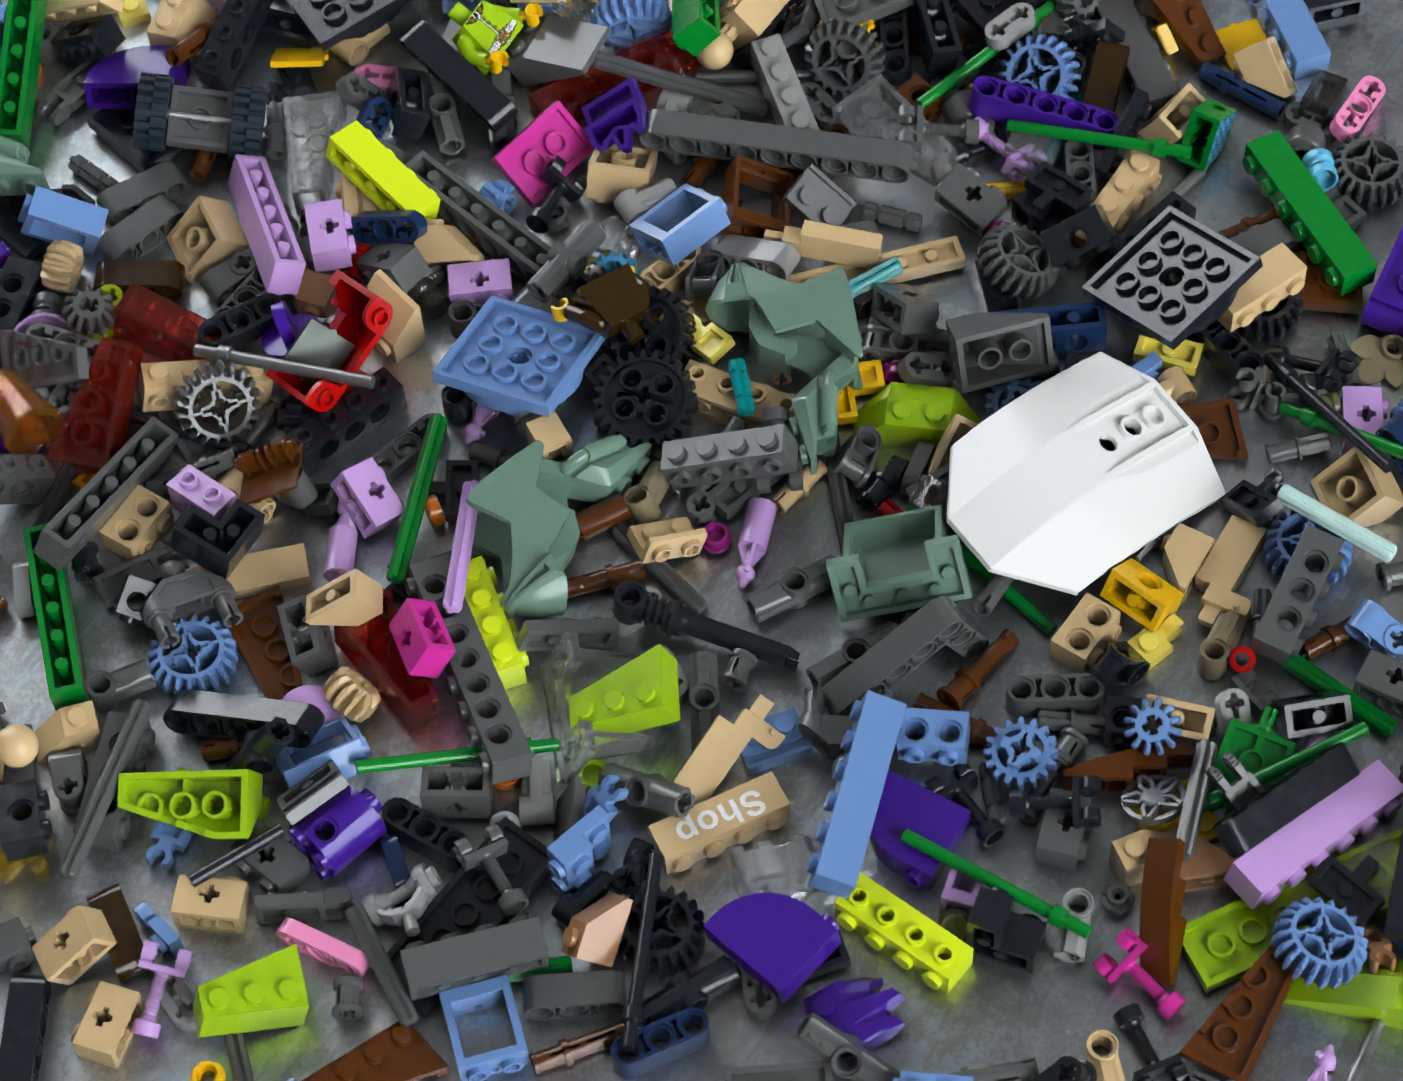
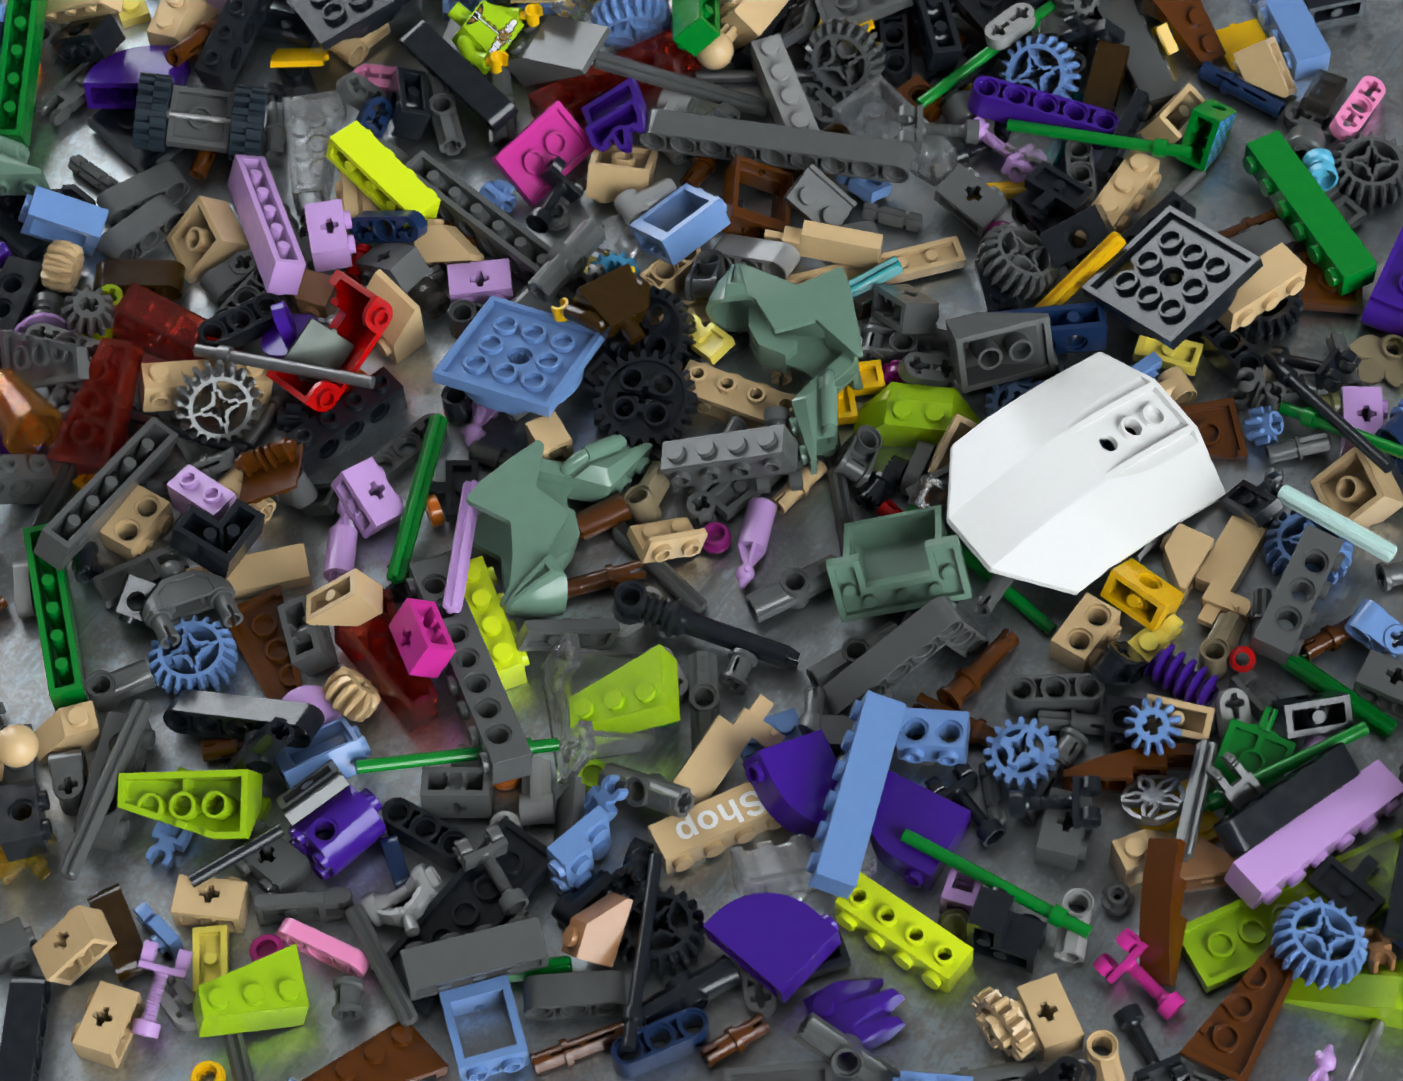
(210, 954): none -> light yellow plate
(264, 946): none -> dark pink tile
(734, 1040): none -> reddish brown pin
(741, 387): teal axle -> none
(794, 781): none -> dark purple brick
(866, 189): none -> medium blue plate
(1003, 1023): none -> tan gear
(1048, 999): none -> tan brick
(1084, 271): none -> yellow axle
(1182, 677): none -> dark purple piece
(1263, 425): none -> medium blue gear

